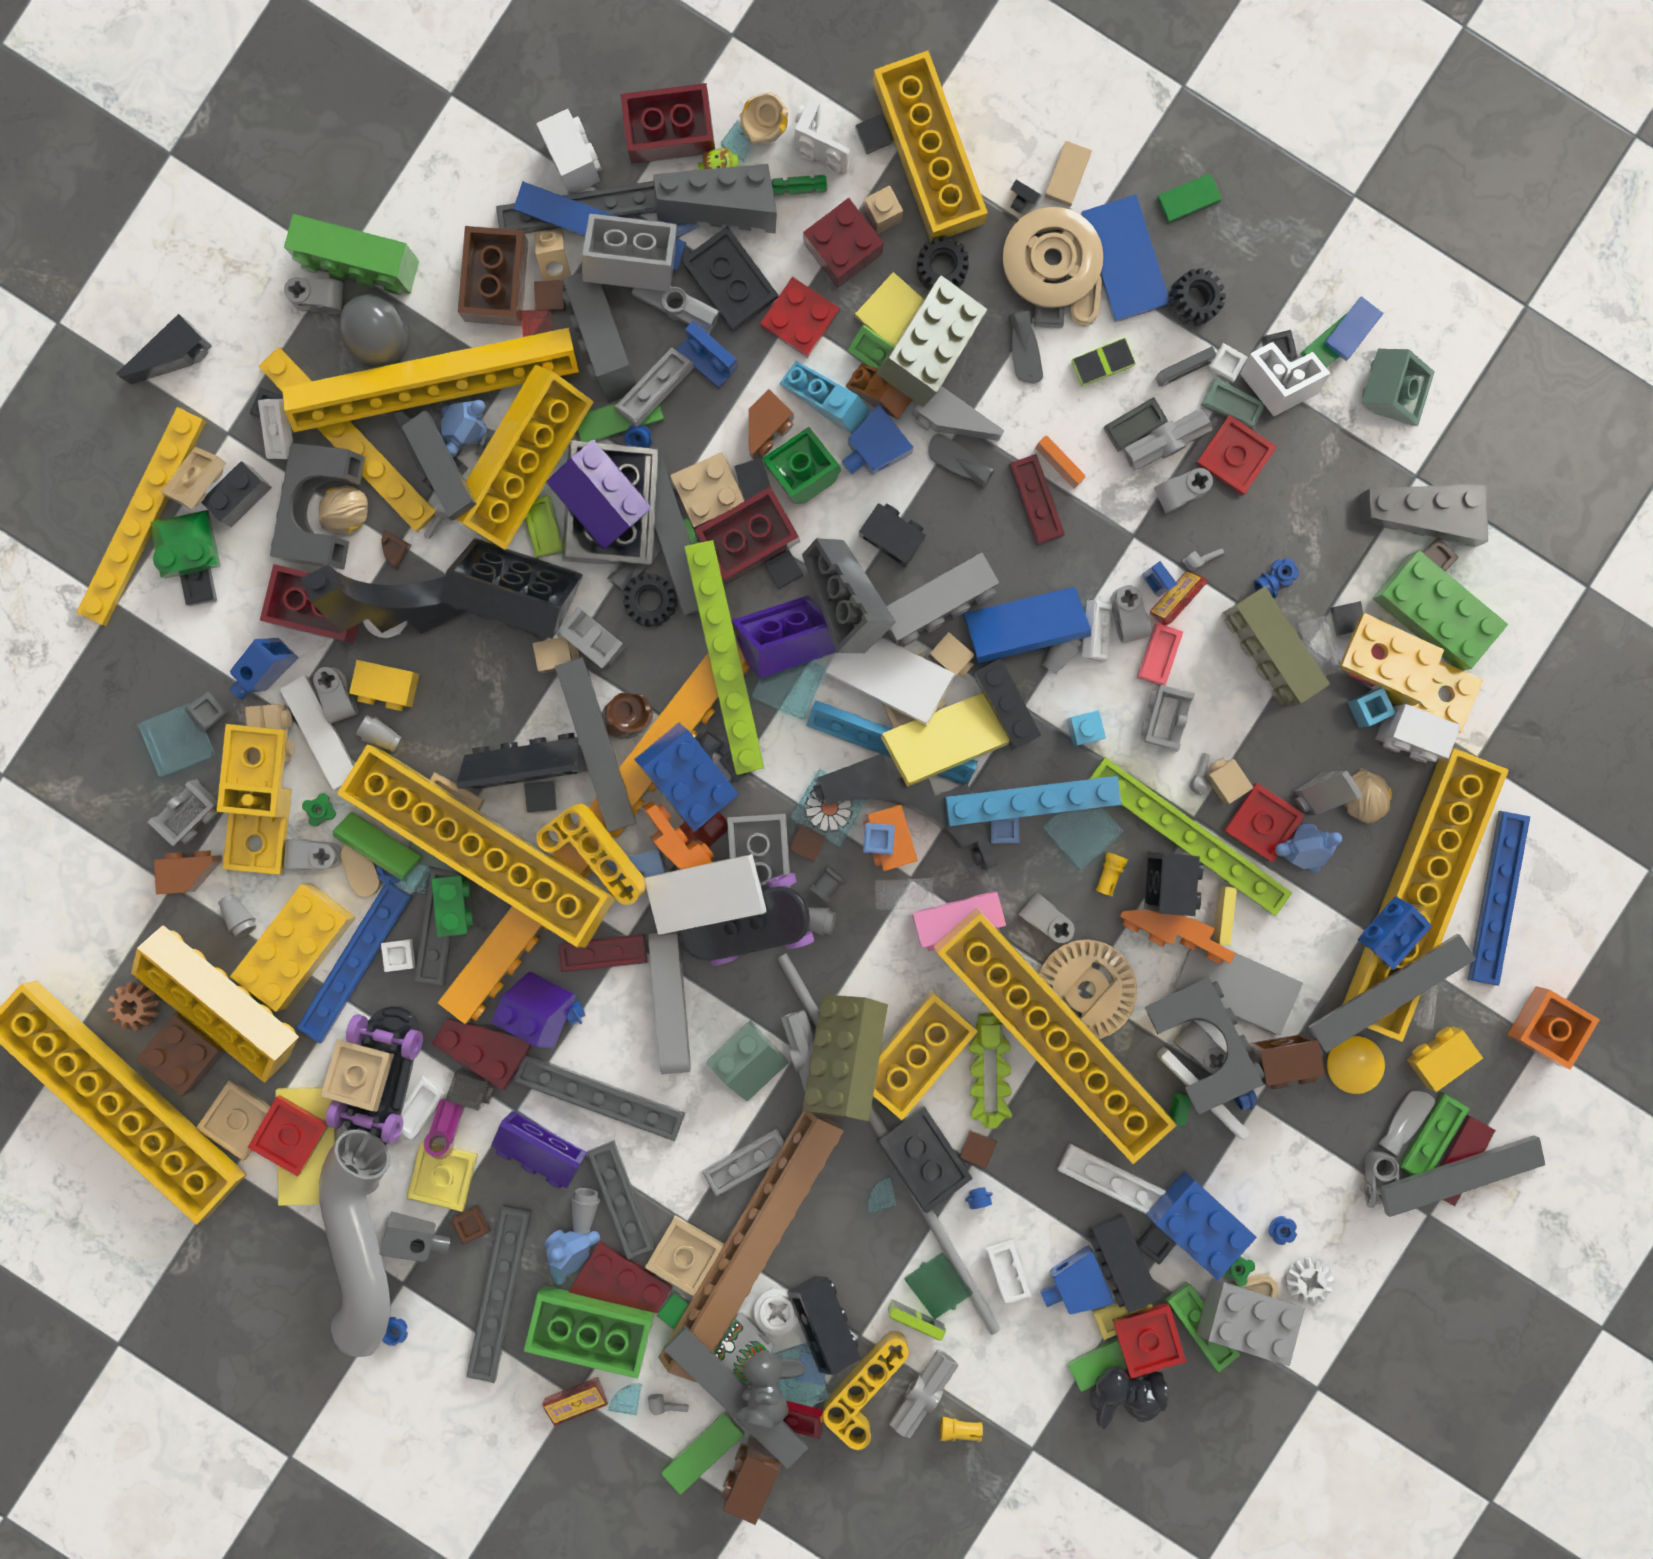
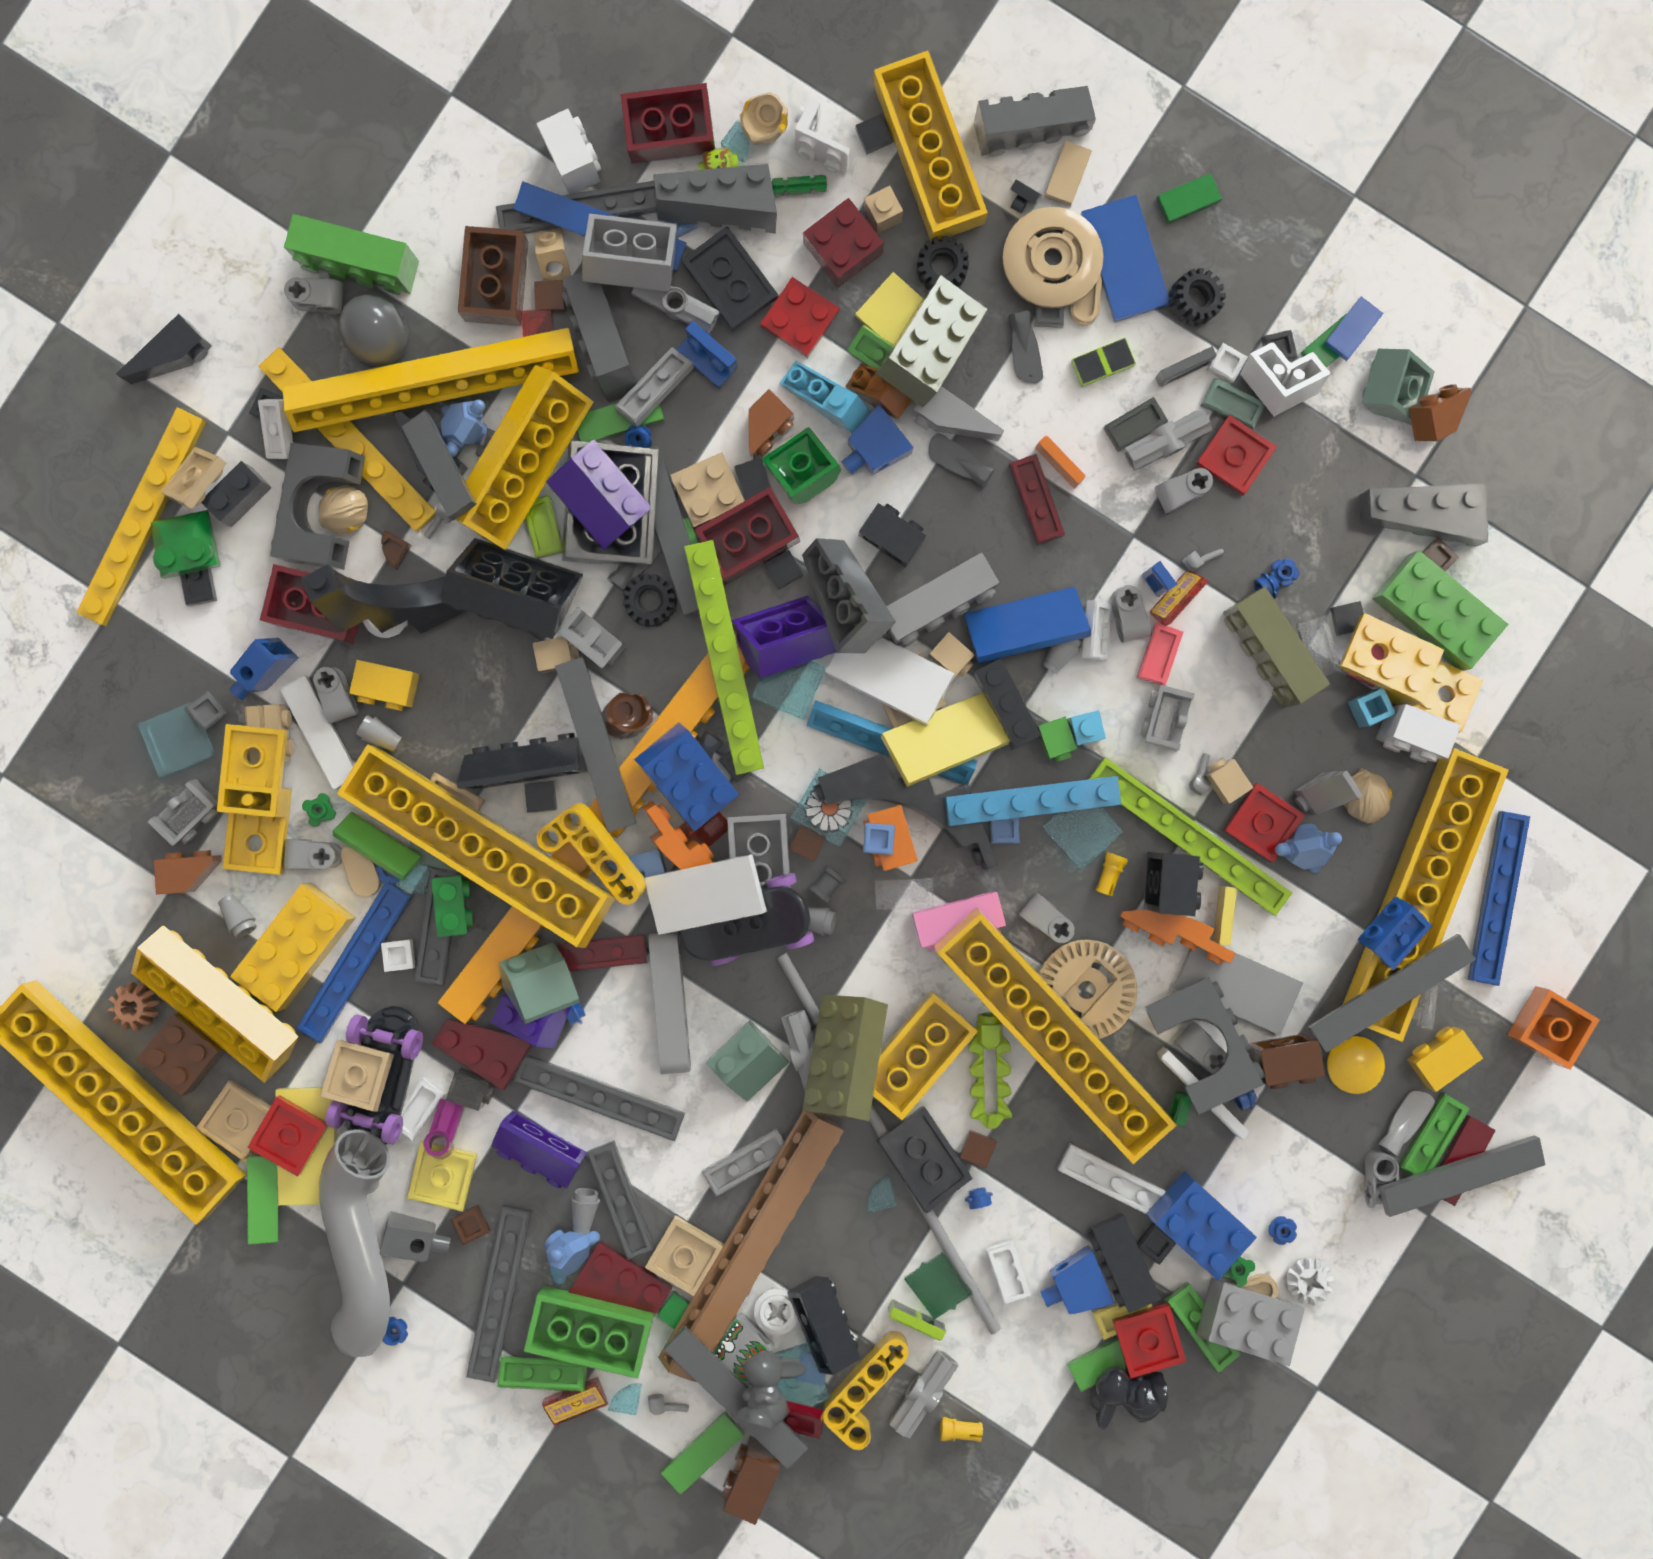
(262, 1200): none -> bright green tile
(538, 982): none -> sand green slope
(541, 1374): none -> bright green tile
(1033, 120): none -> dark grey wedge
(1057, 739): none -> bright green brick
(1439, 413): none -> dark orange slope

